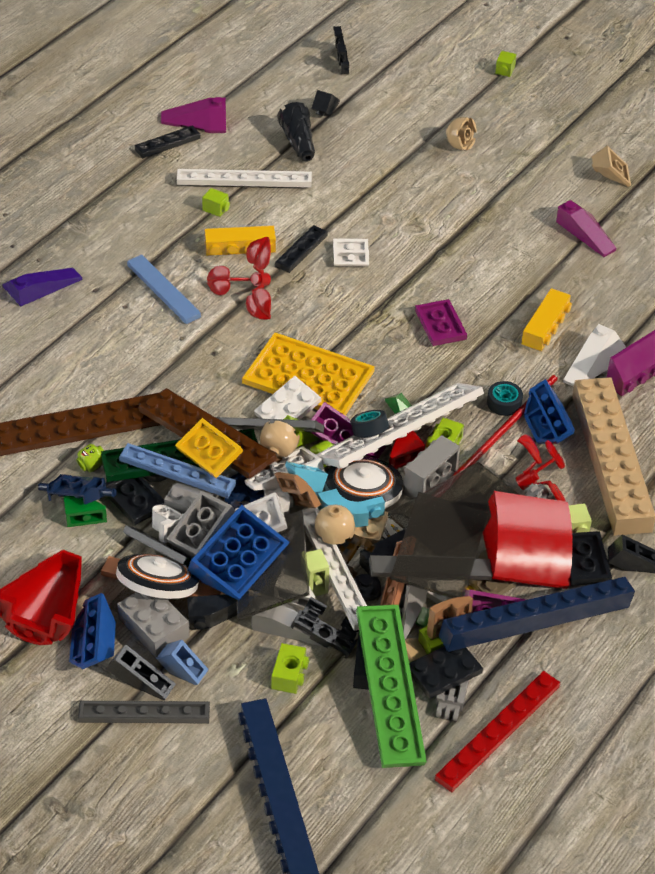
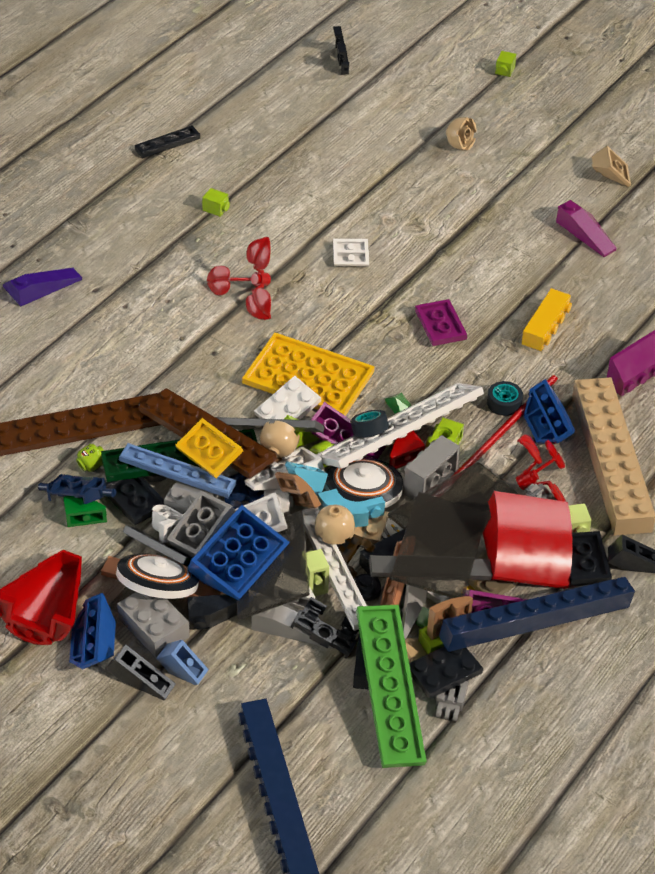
(144, 712): dark grey tile -> none
(164, 289): medium blue tile -> none
(202, 114): magenta wedge -> none
(236, 239): yellow brick -> none
(244, 178): white plate -> none
(289, 668): lime brick -> none
(297, 128): black cone -> none
(301, 249): black tile -> none
(324, 103): black slope -> none
(497, 731): red plate -> none
(595, 355): white wedge -> none

